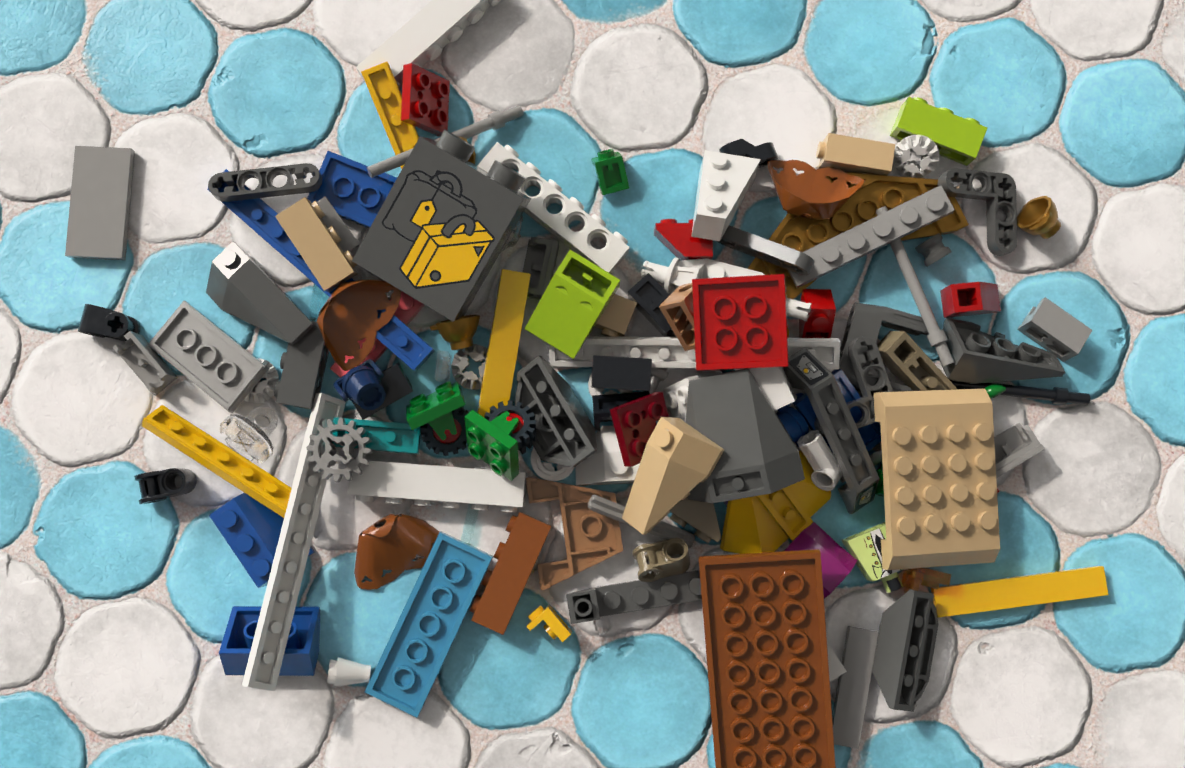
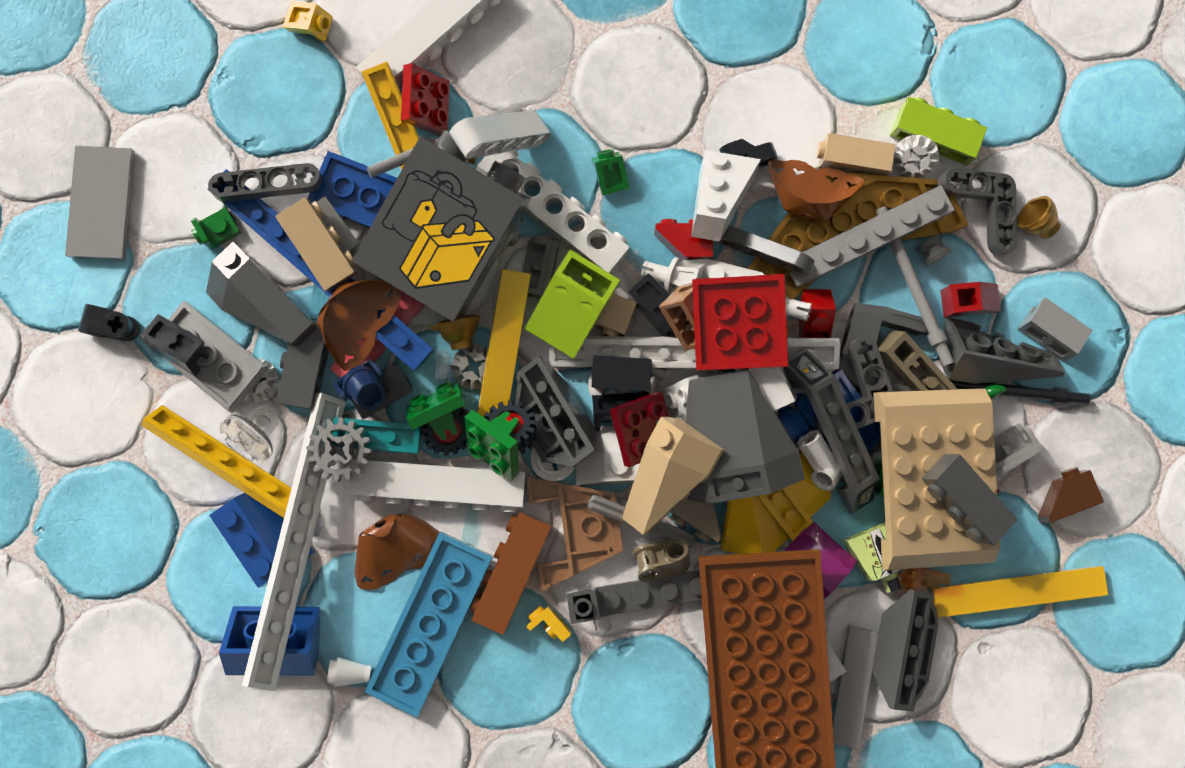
(145, 363): light grey hinge -> none
(160, 485): black piece -> none
(175, 344): none -> black hinge
(215, 229): none -> green bracket
(308, 19): none -> yellow bracket
(499, 133): none -> white beam
(968, 499): none -> dark grey brick
(1070, 495): none -> reddish brown slope

